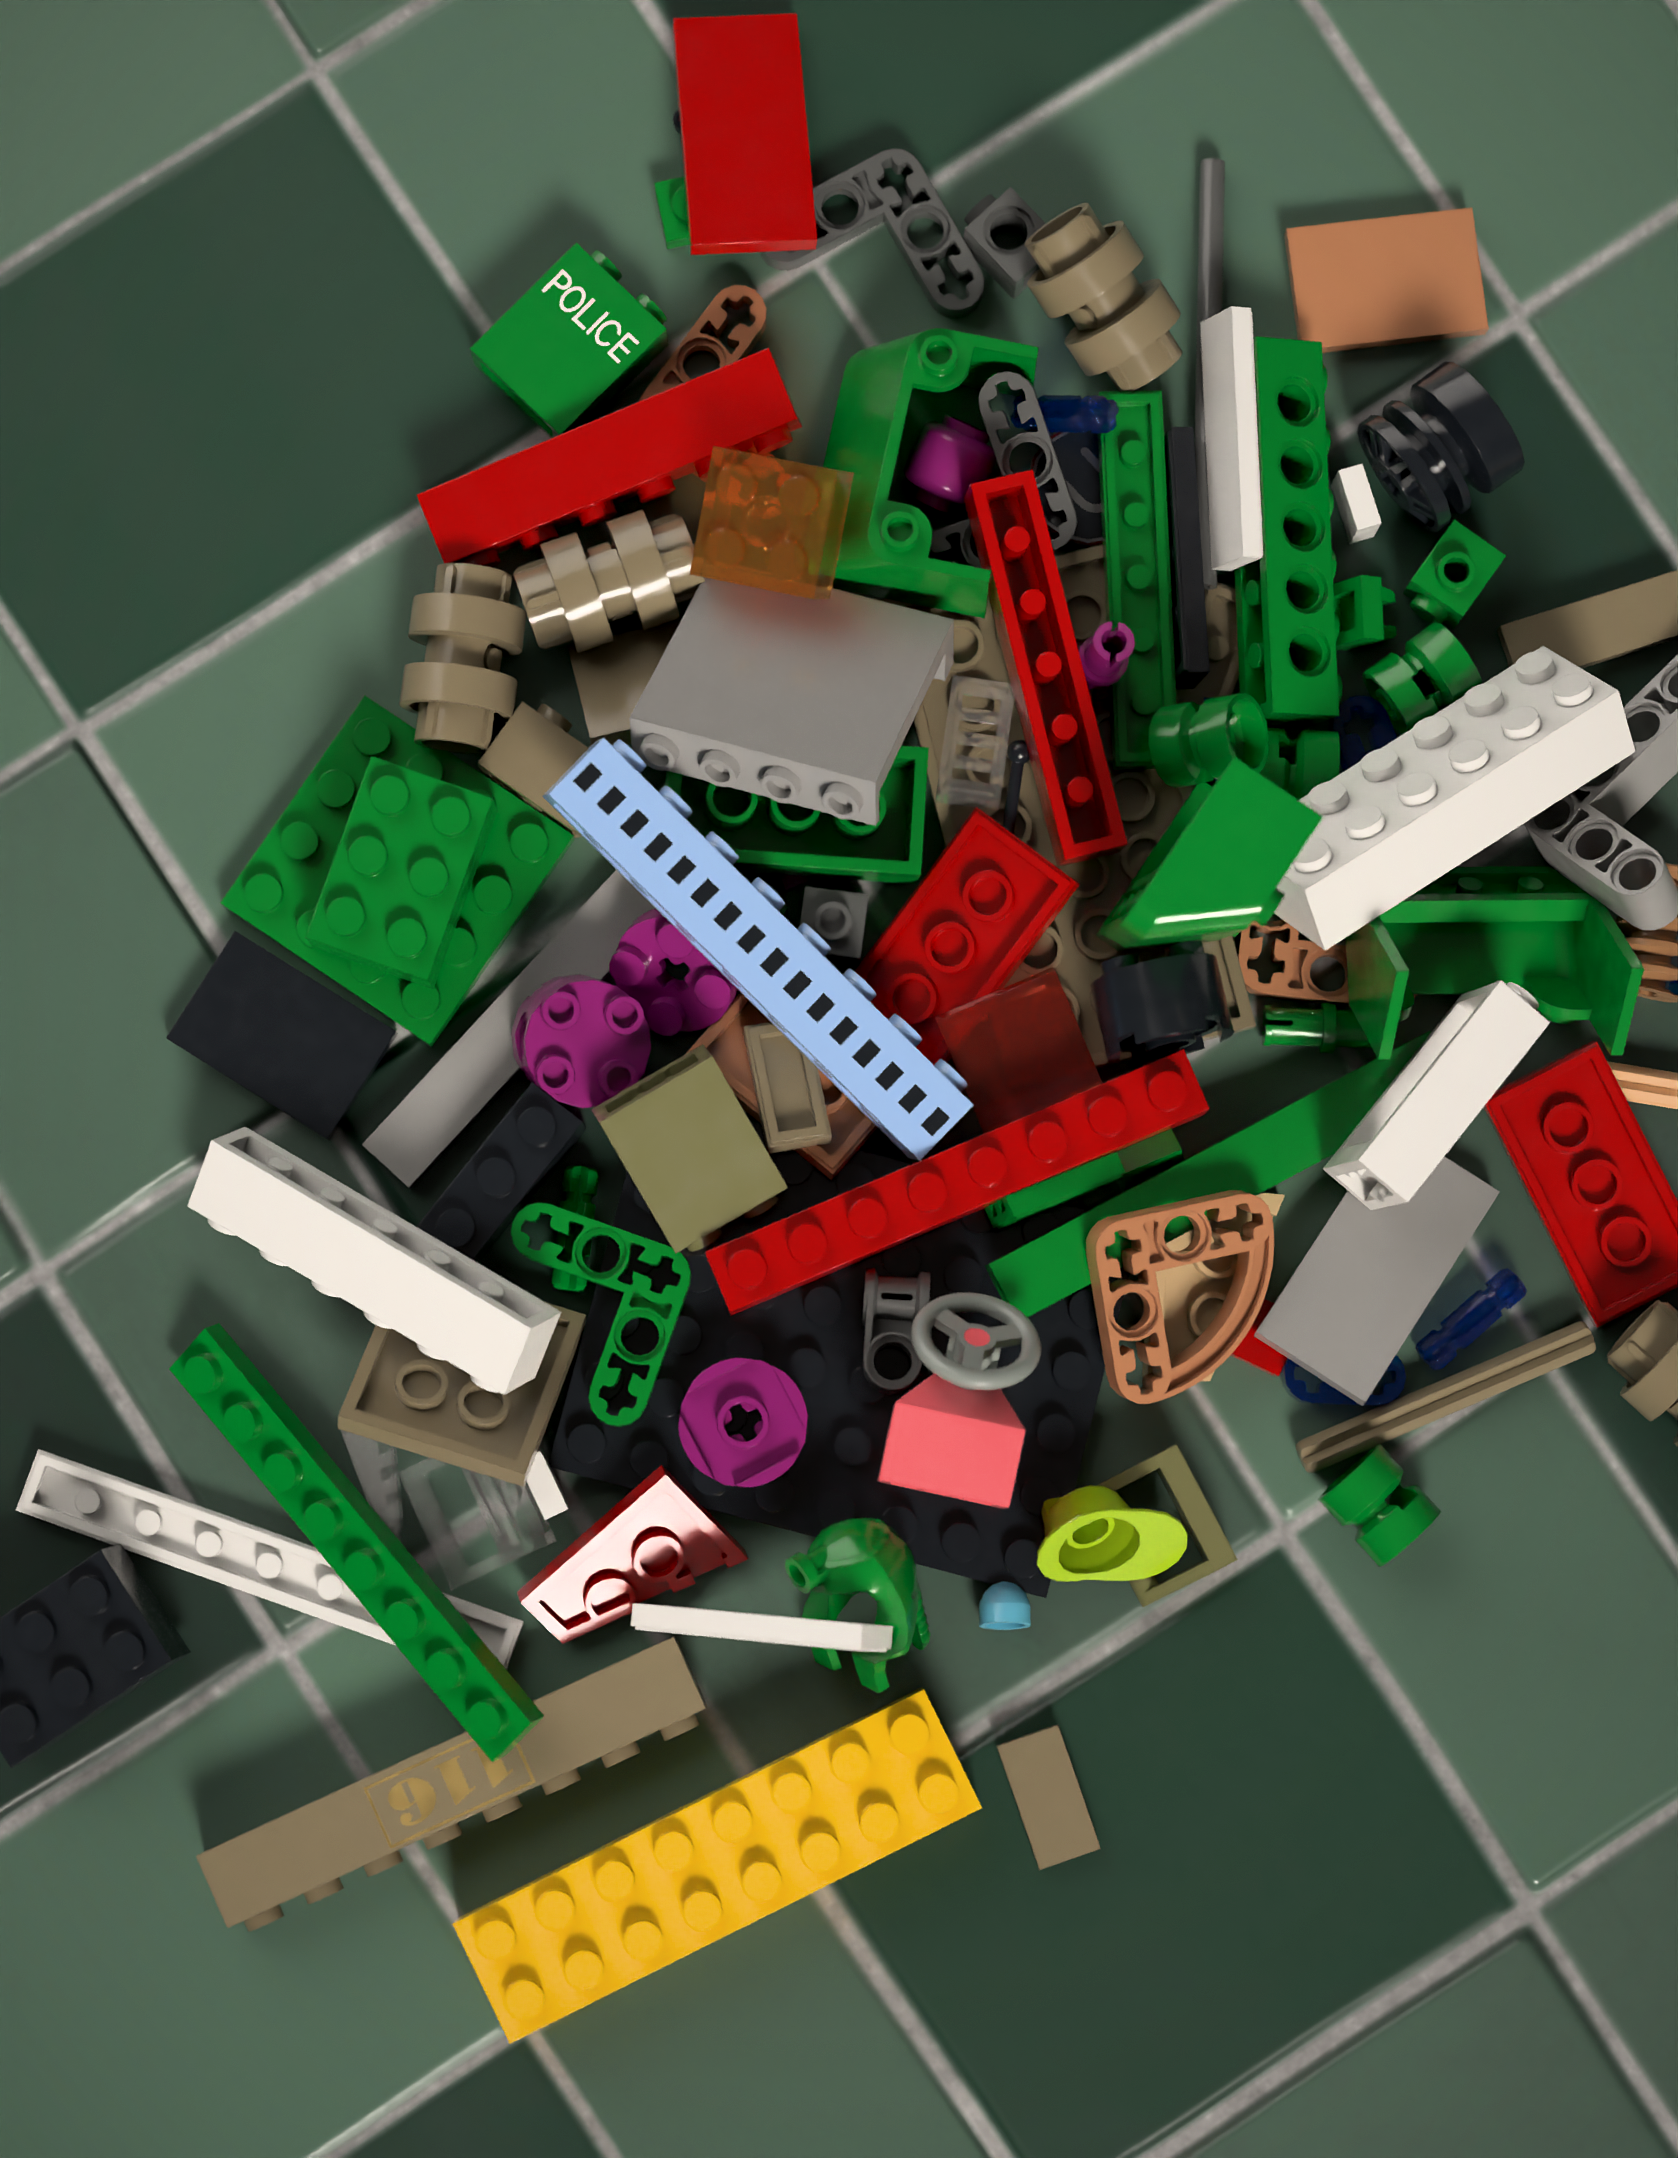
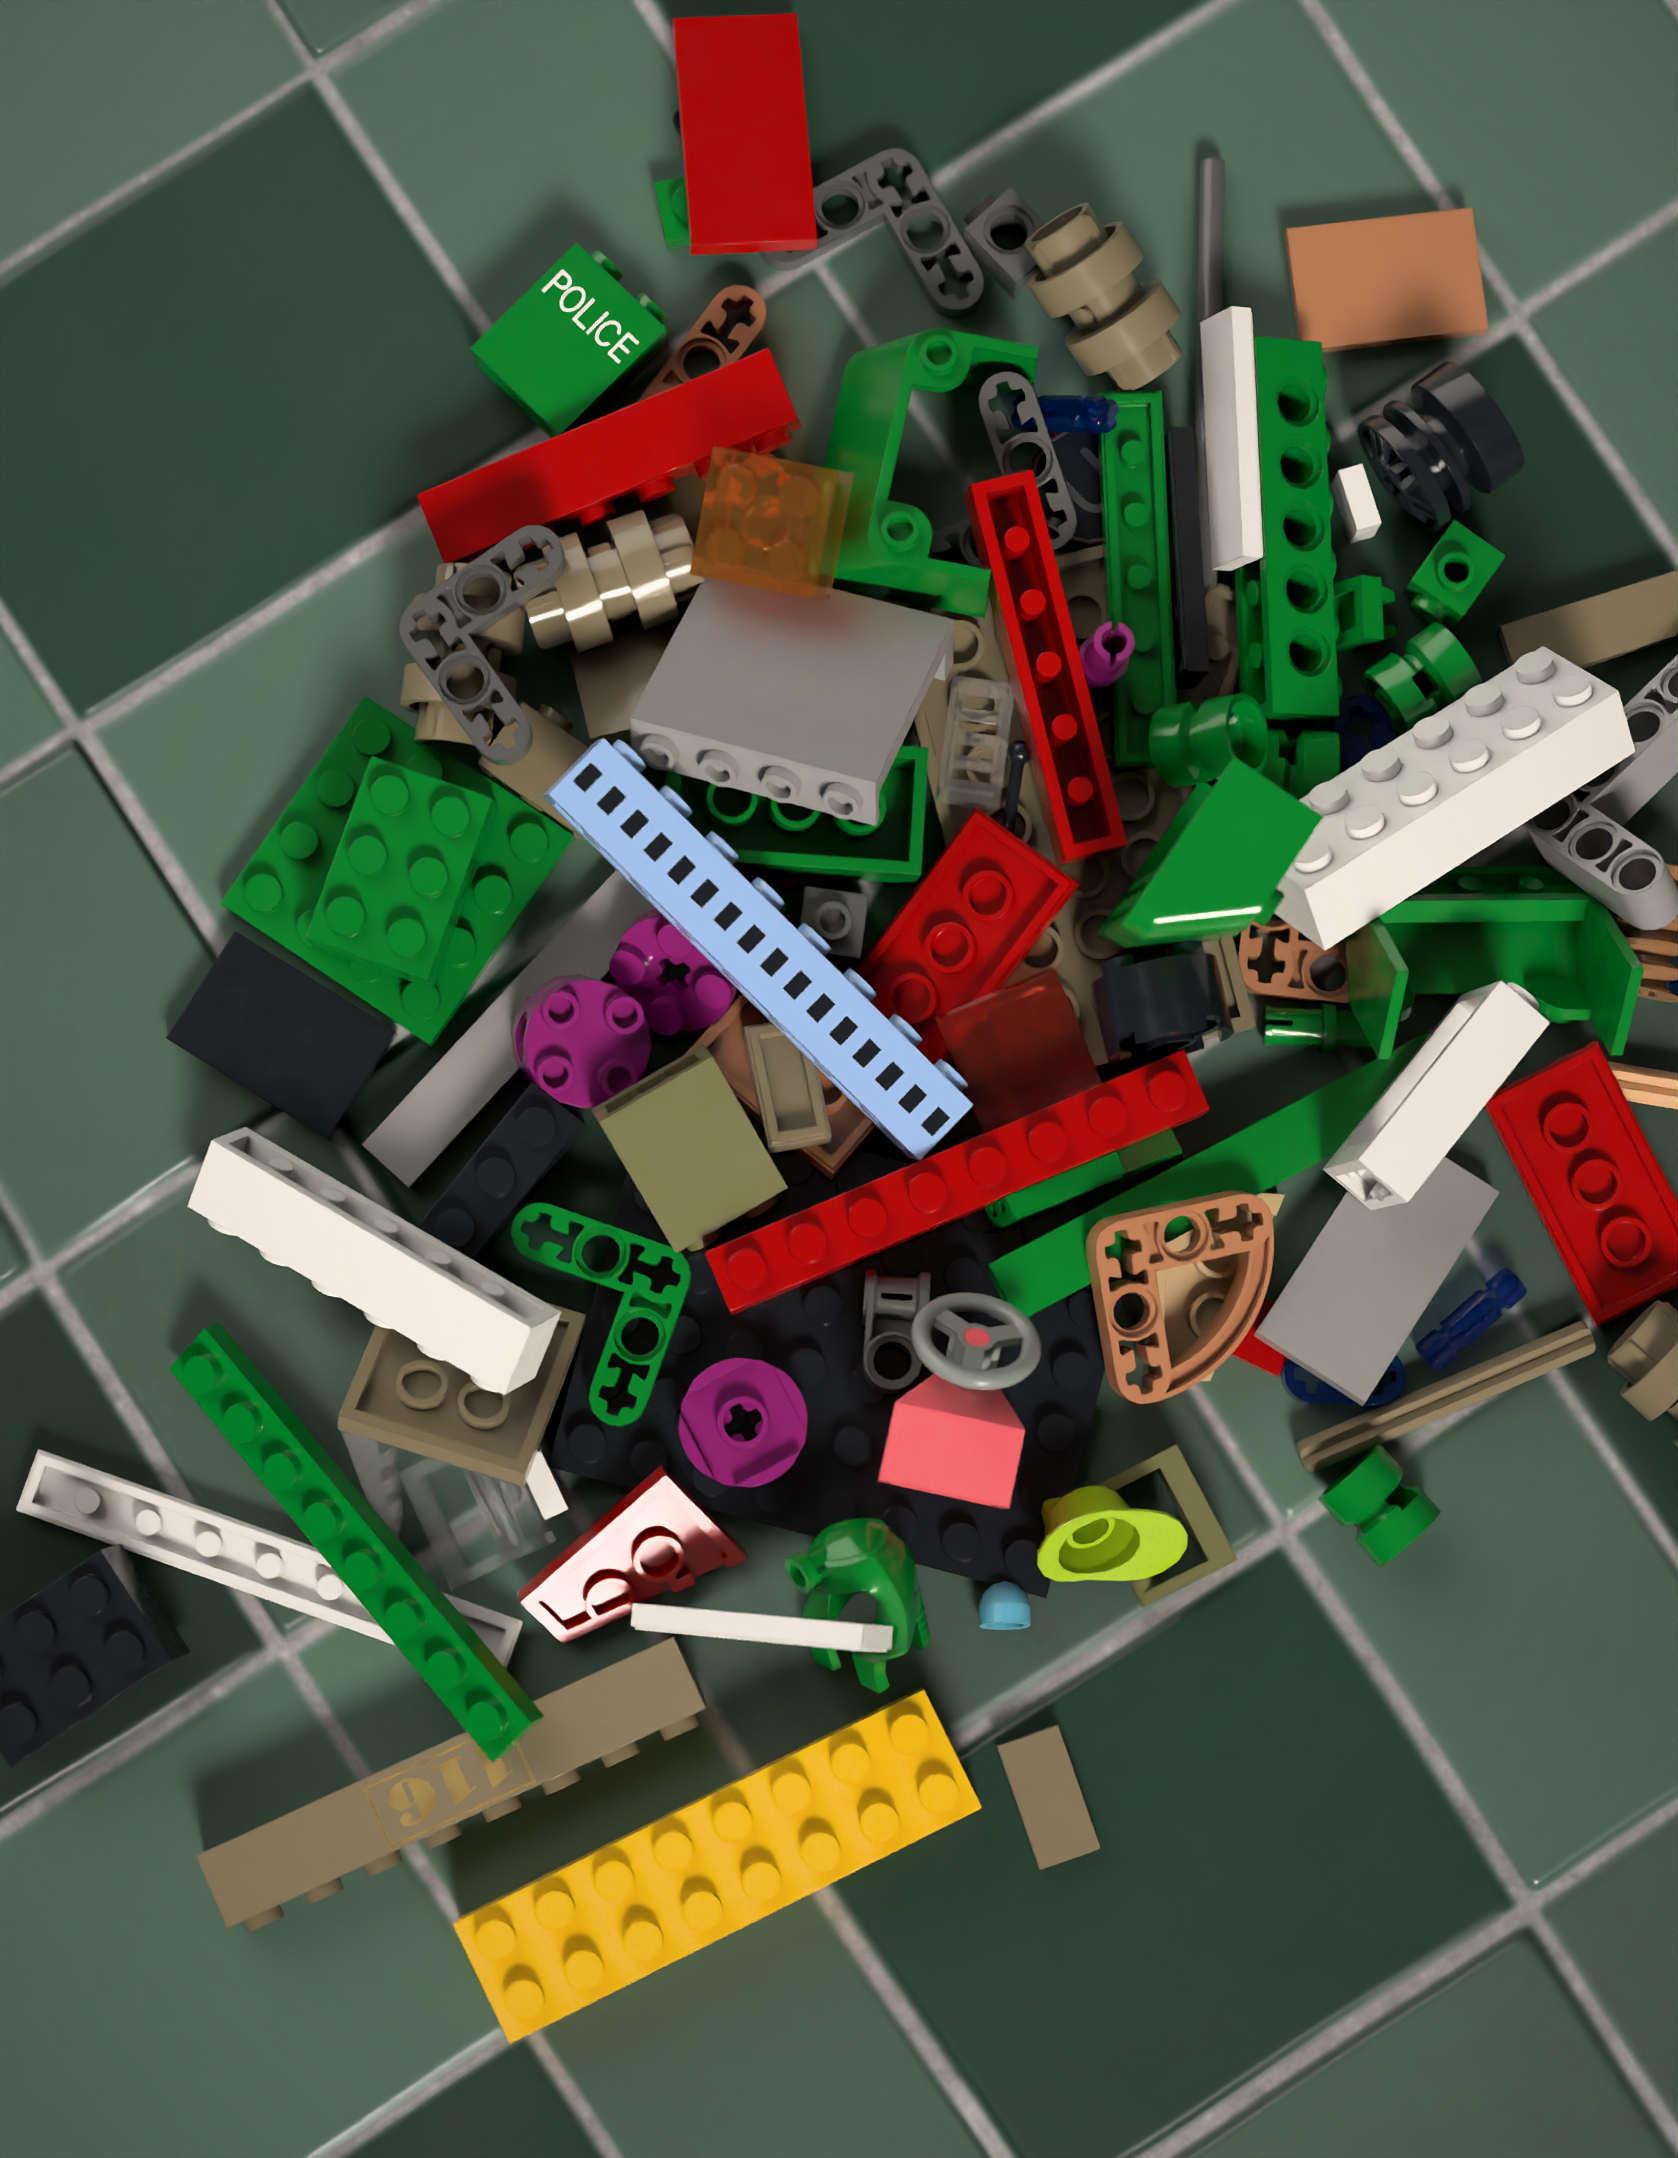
(467, 623): none -> dark grey beam
(579, 1185): green axle -> none
(947, 461): magenta head -> none

